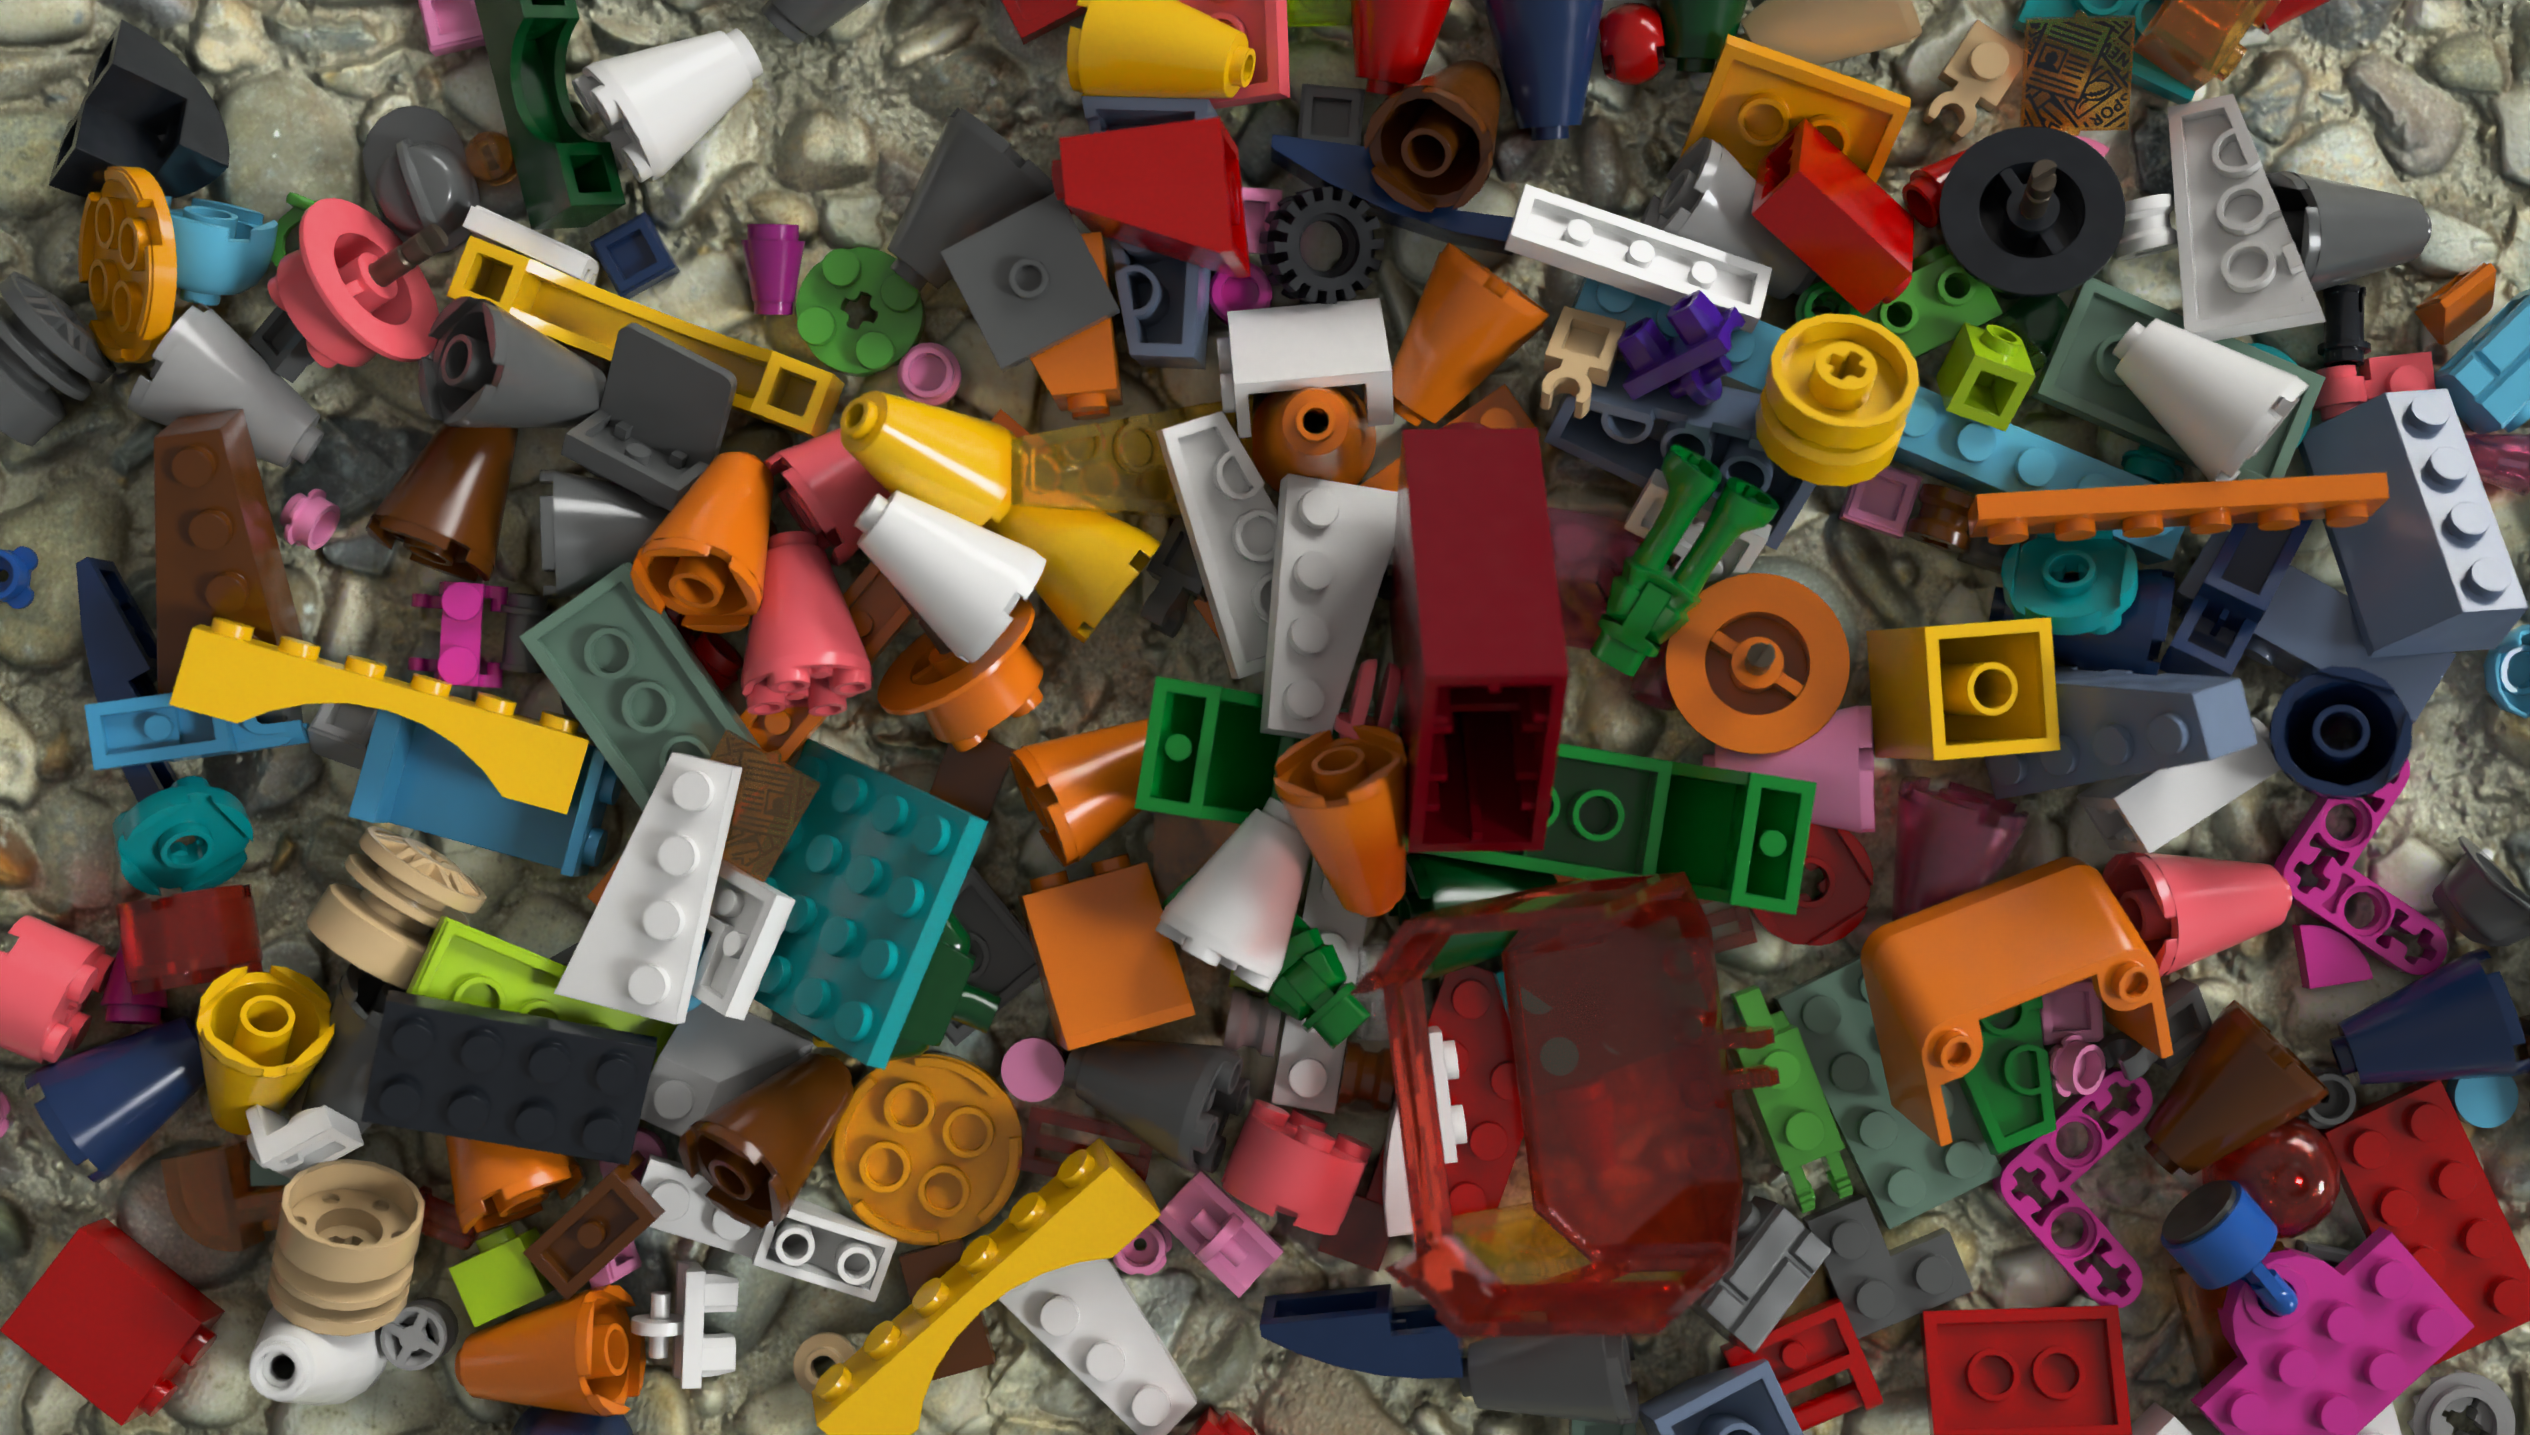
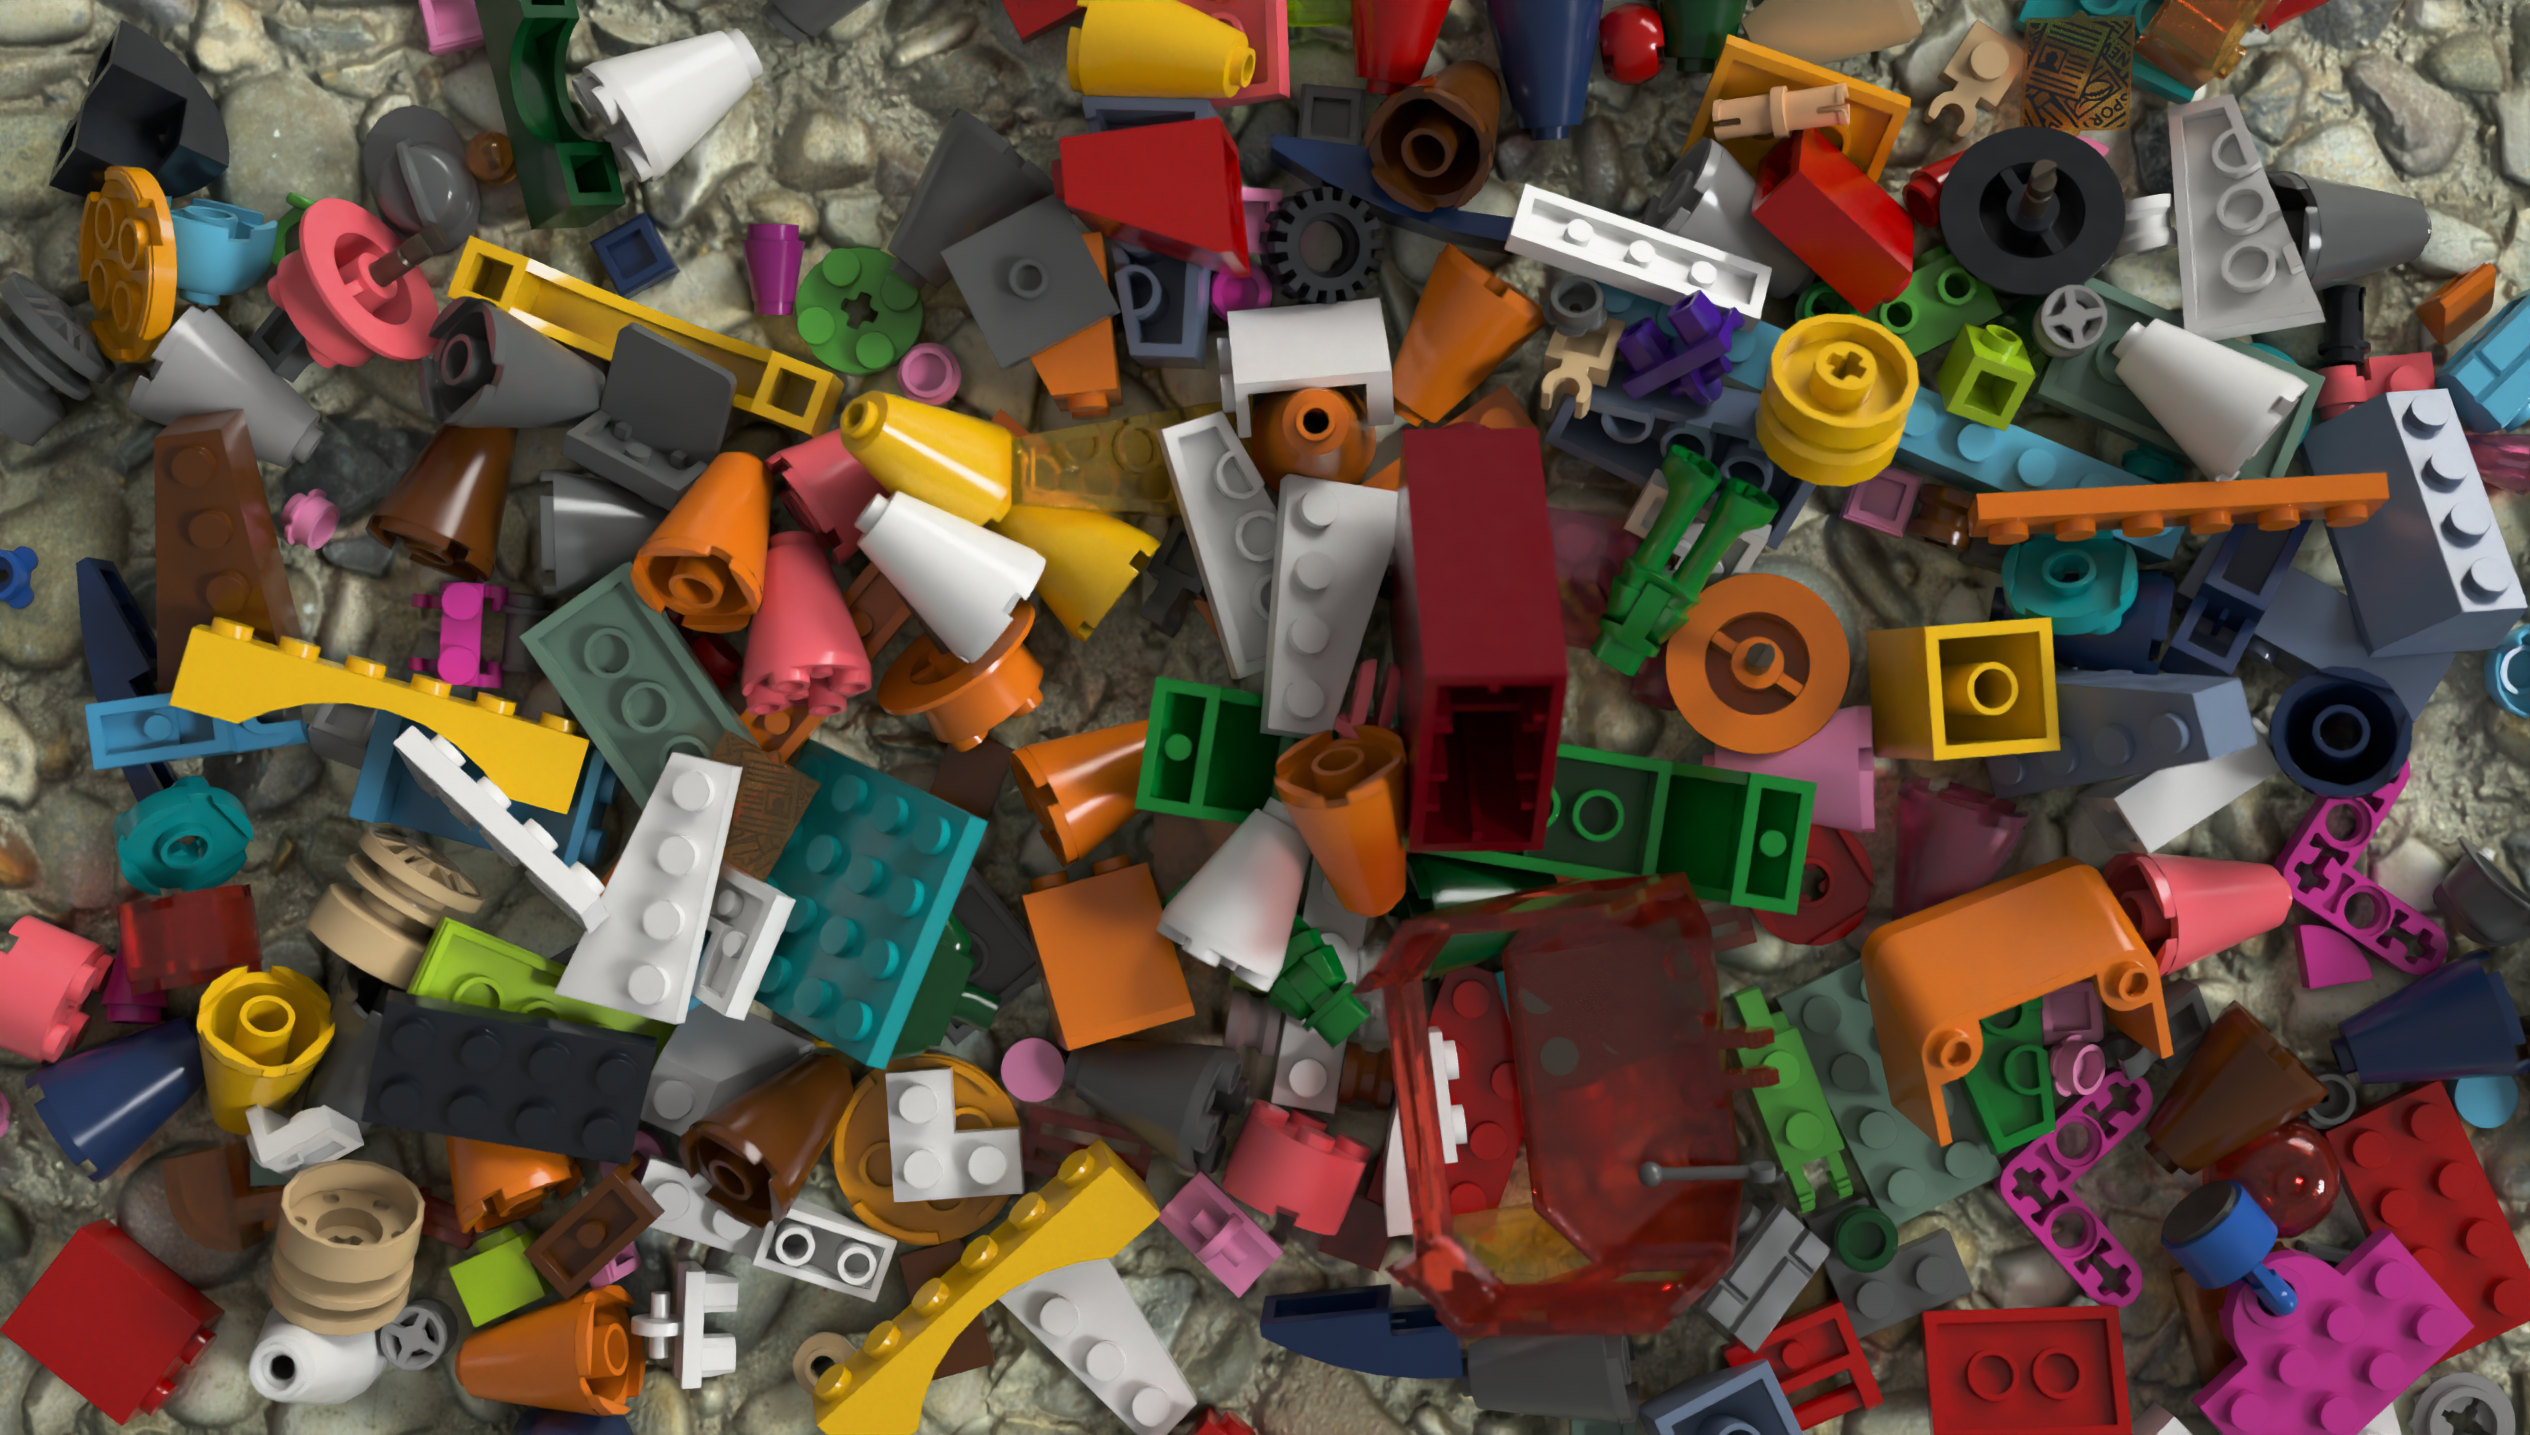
(437, 771): none -> white wing
(532, 244): white tile -> none
(934, 1157): none -> white plate
(1149, 1259): bright pink plate -> none
(1576, 294): none -> dark grey plate
(1759, 1171): none -> dark grey hinge
(1781, 112): none -> light nougat pin
(1863, 1238): none -> dark green tile
(2077, 311): none -> light grey wheel

